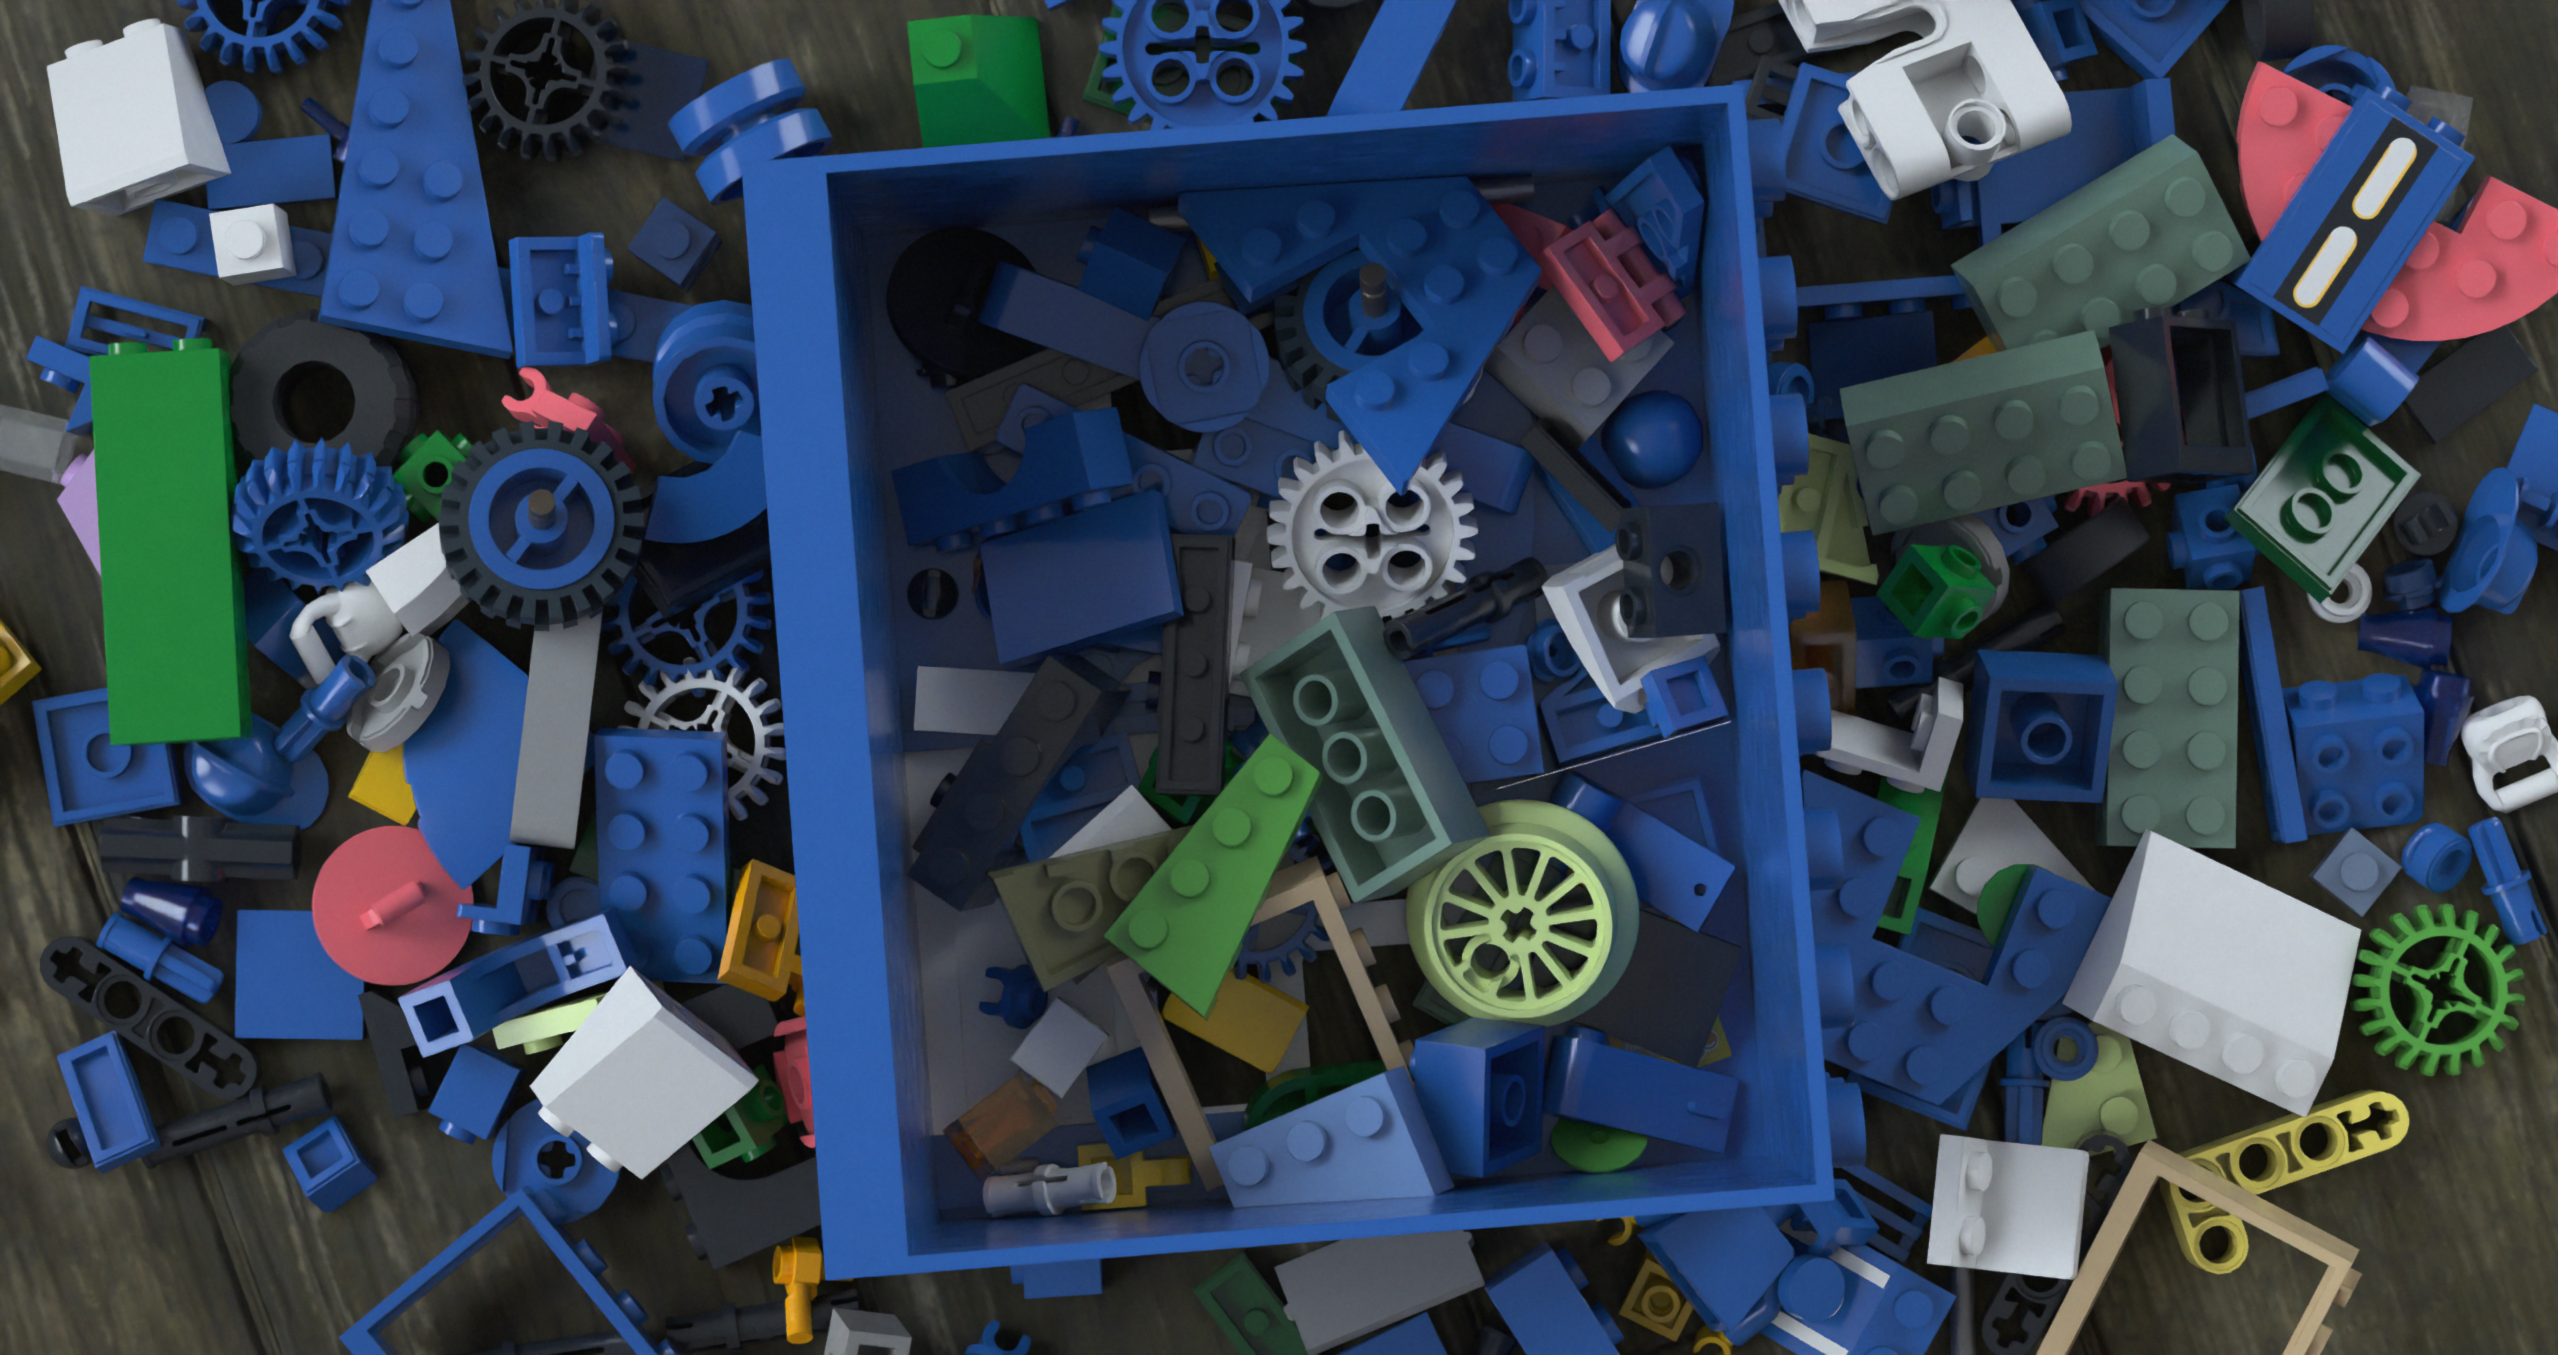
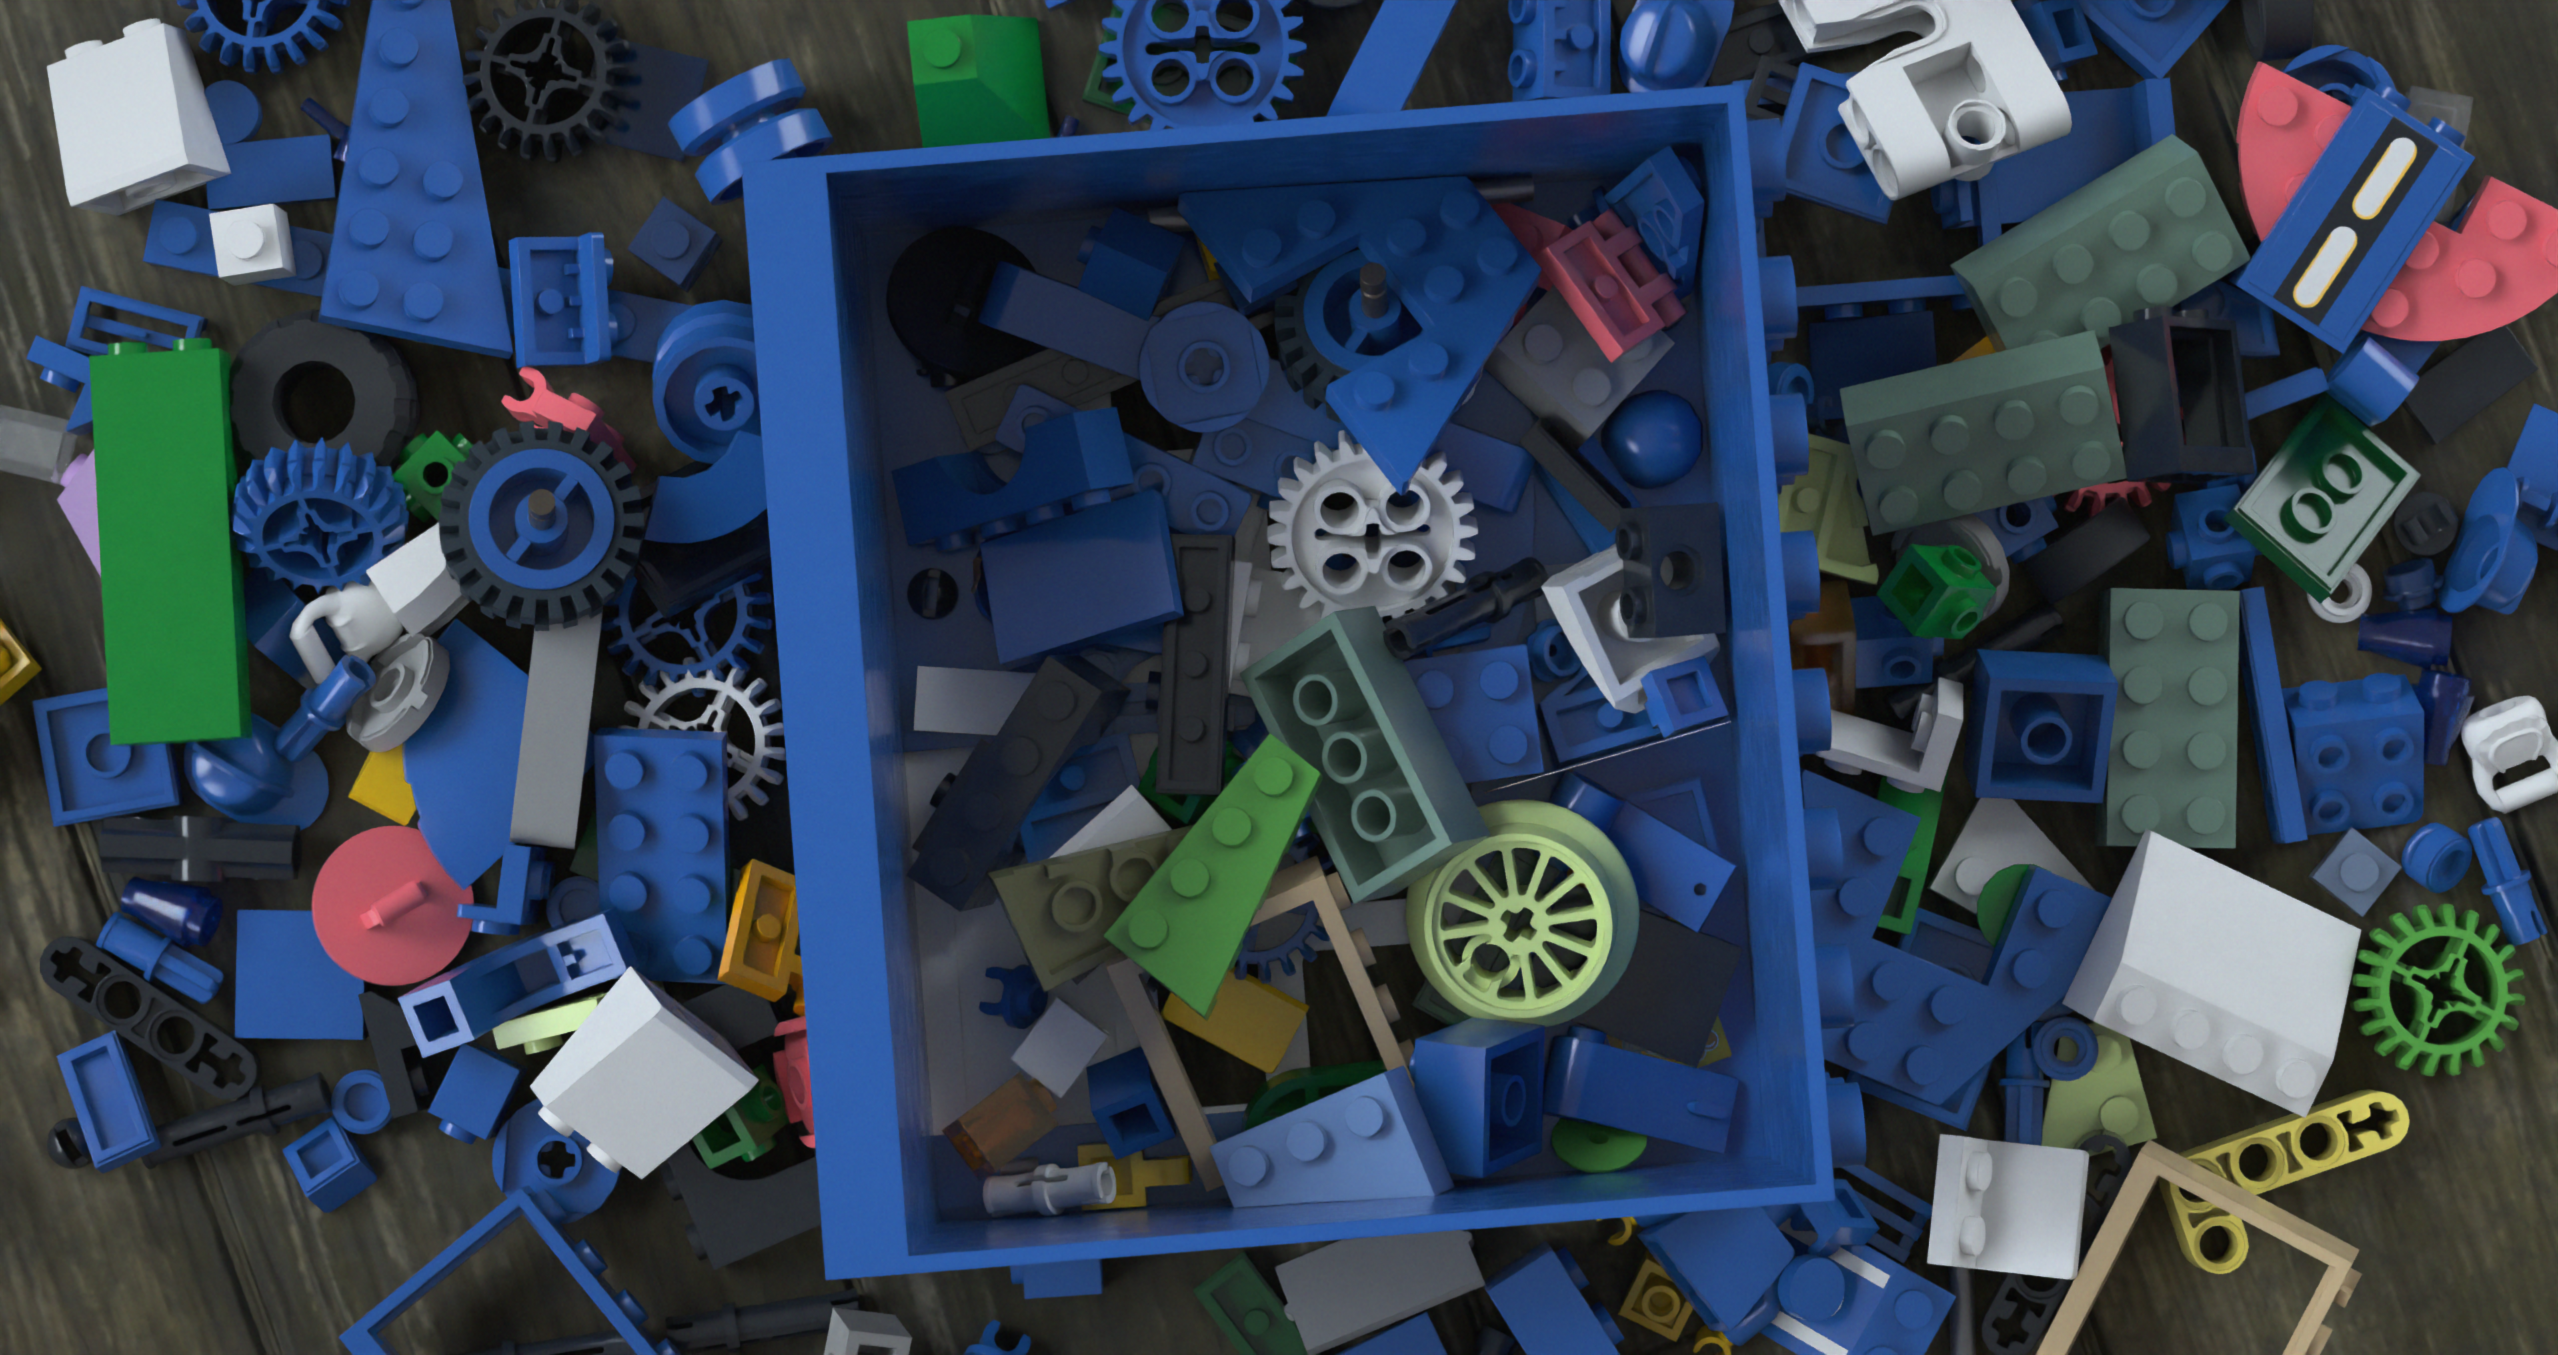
(361, 1102): none -> blue tile
(800, 1269): light orange piece -> none

